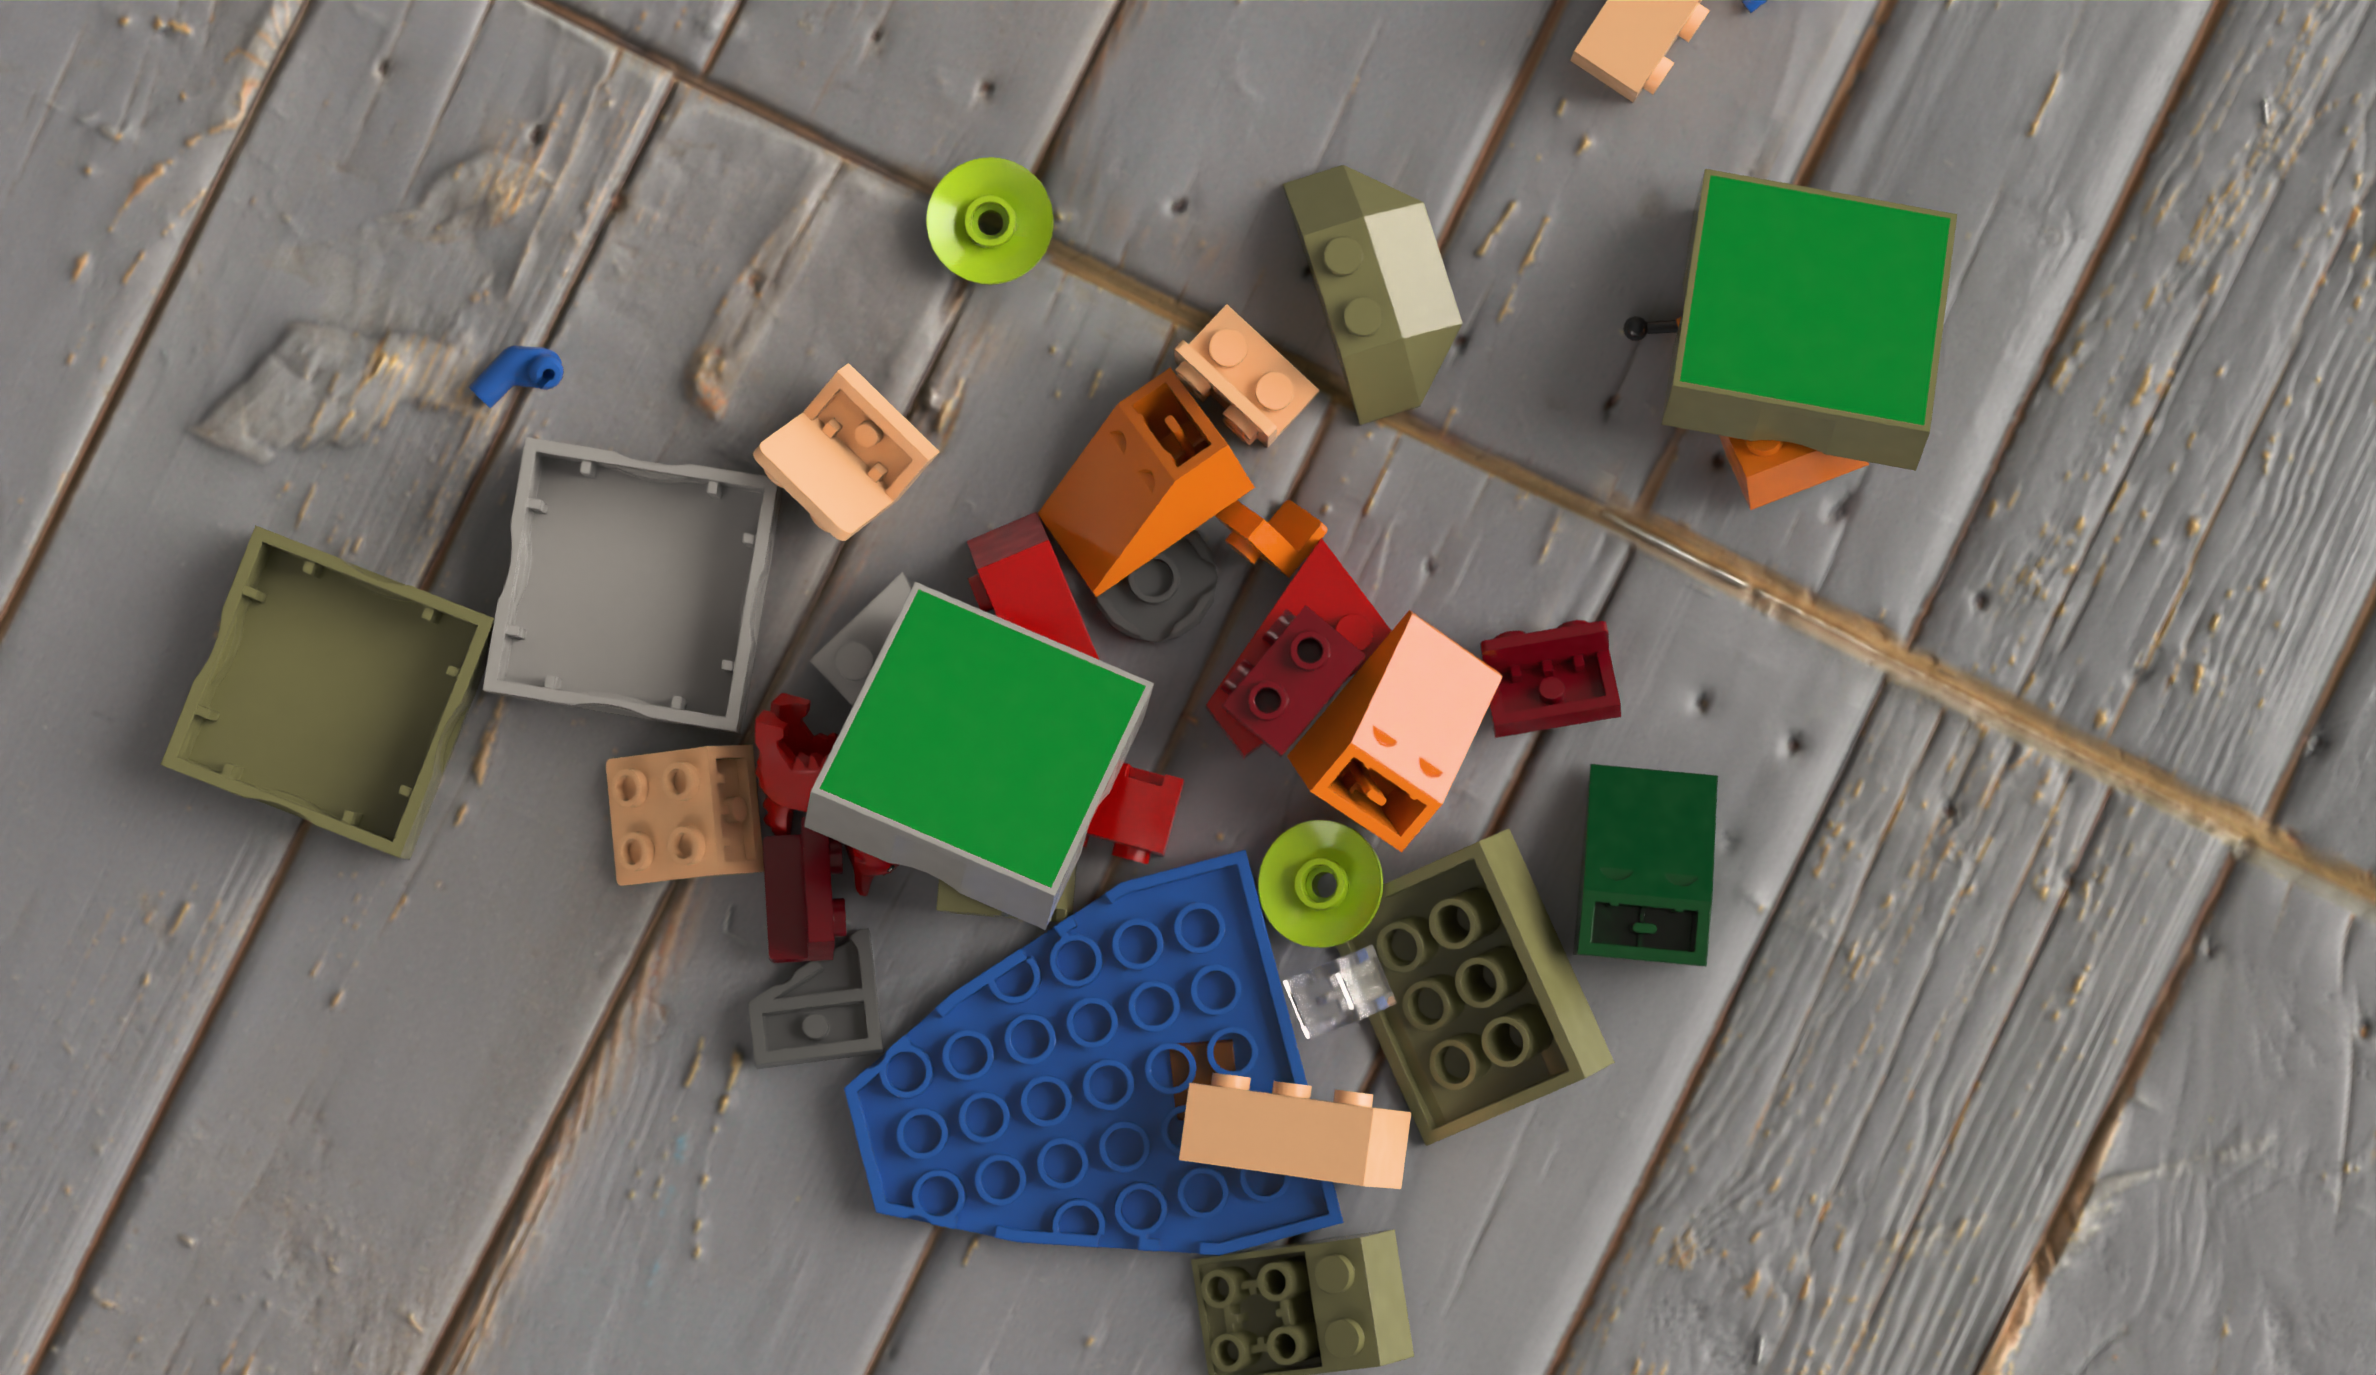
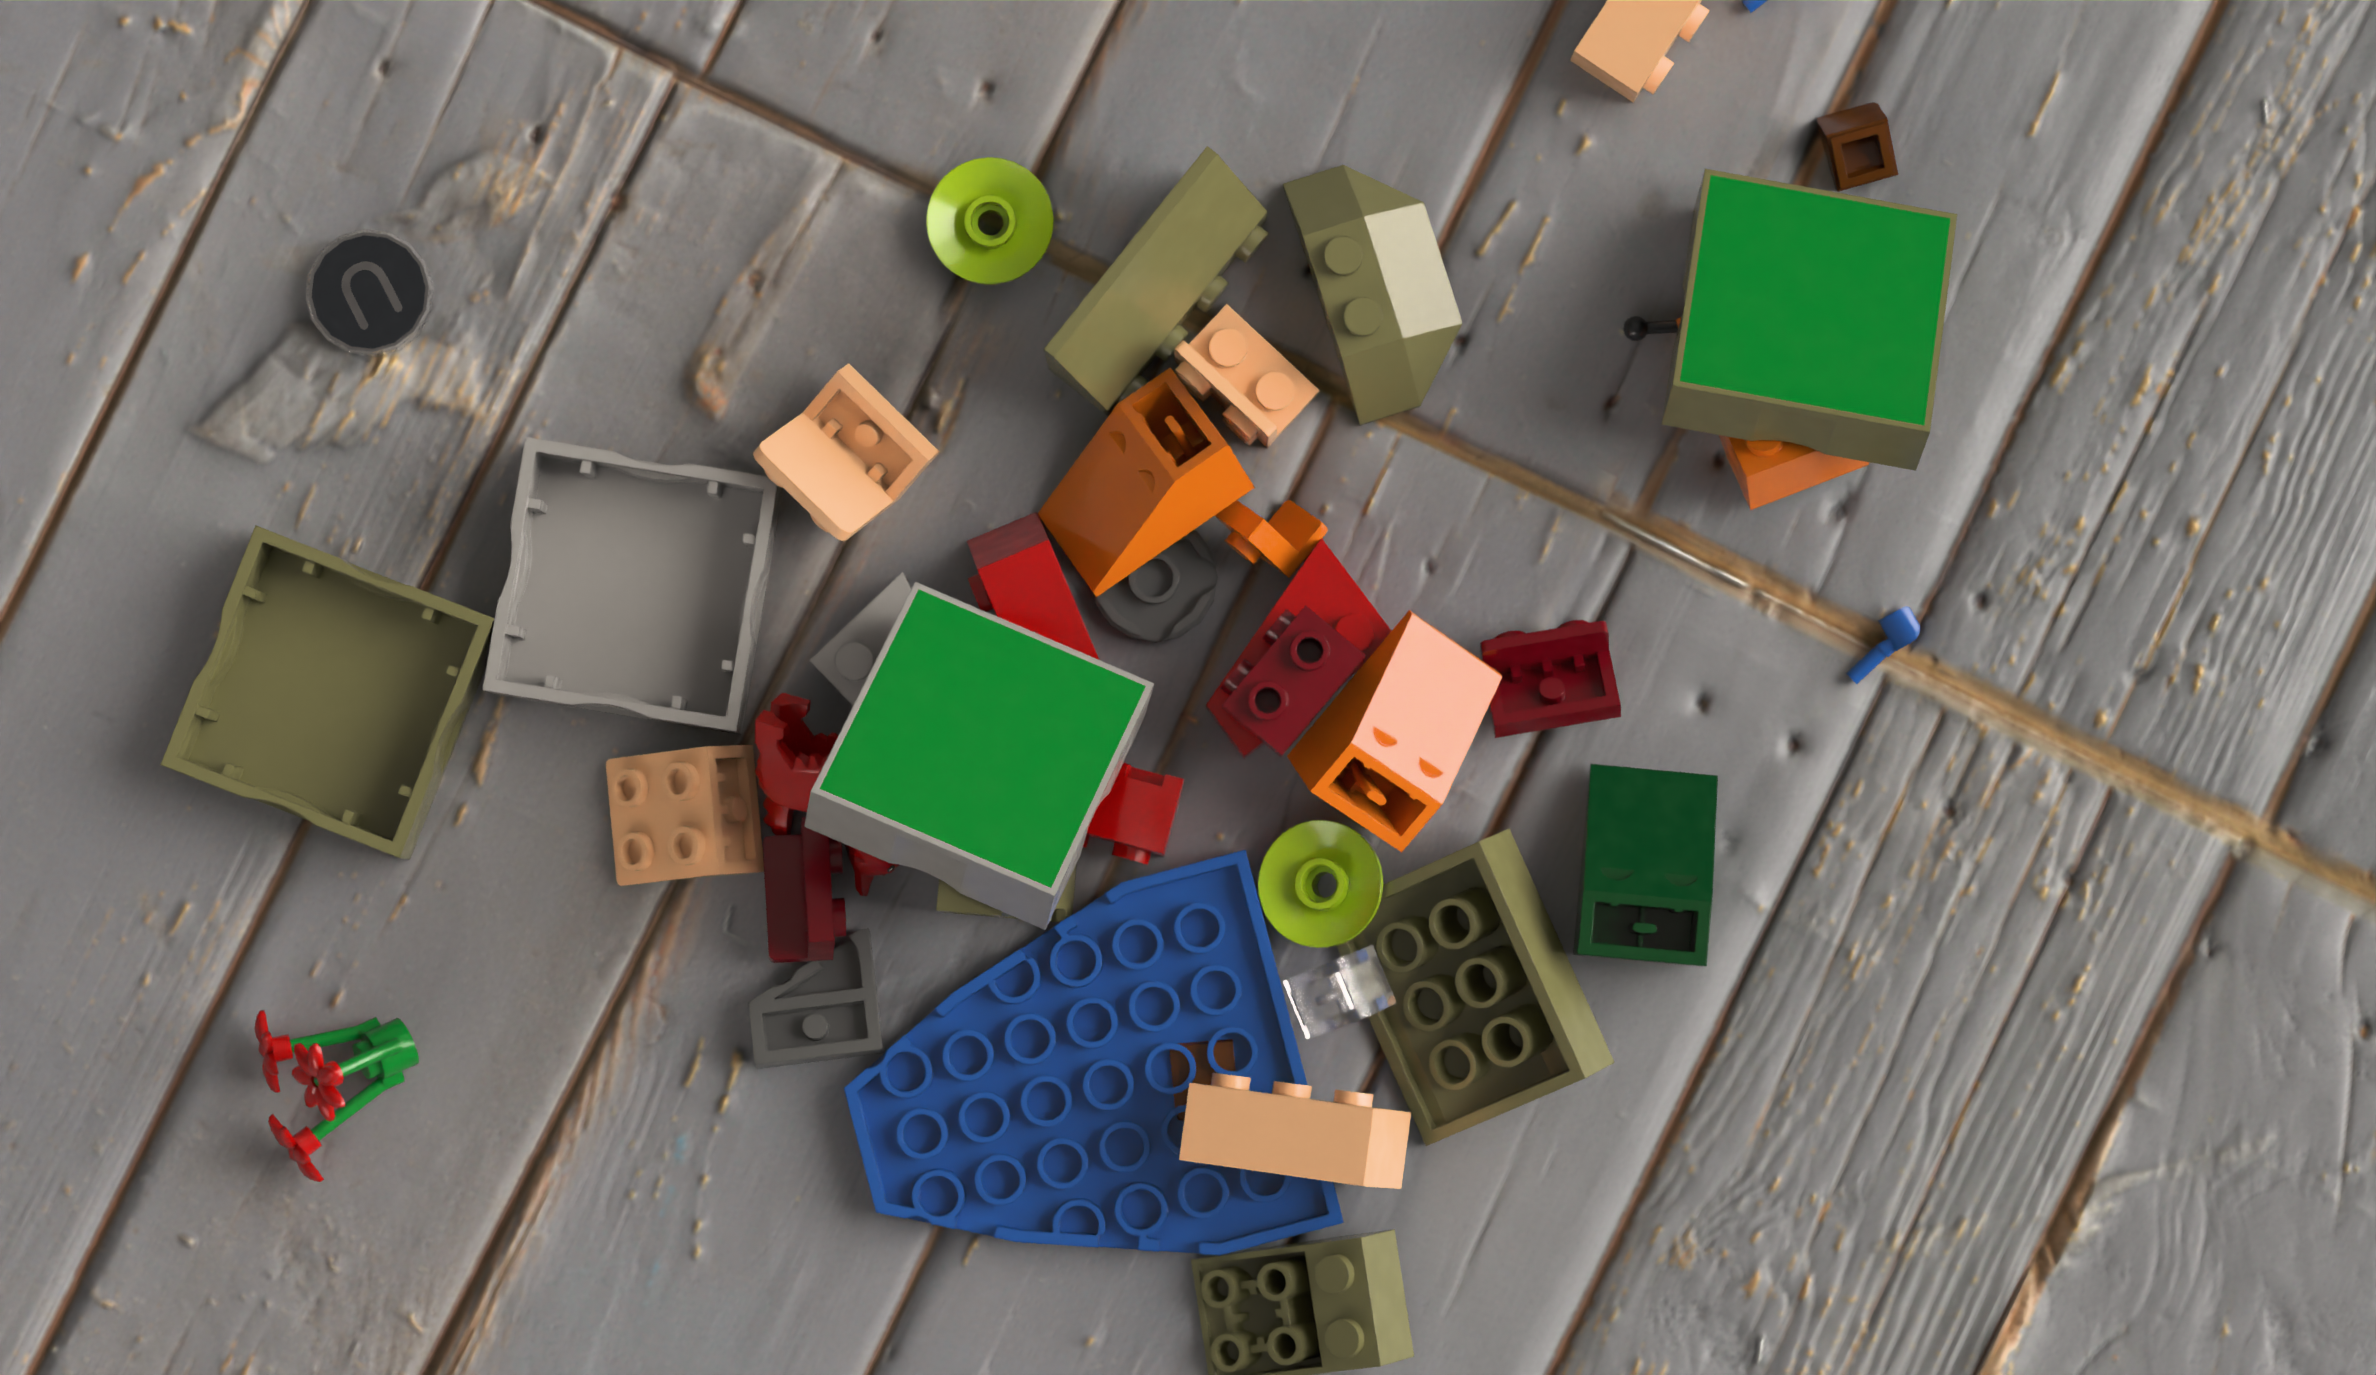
(369, 293): none -> black tile
(382, 1053): none -> plant
(518, 367): blue arm -> none
(1158, 283): none -> olive slope
(1857, 146): none -> reddish brown slope
(1900, 628): none -> blue hand

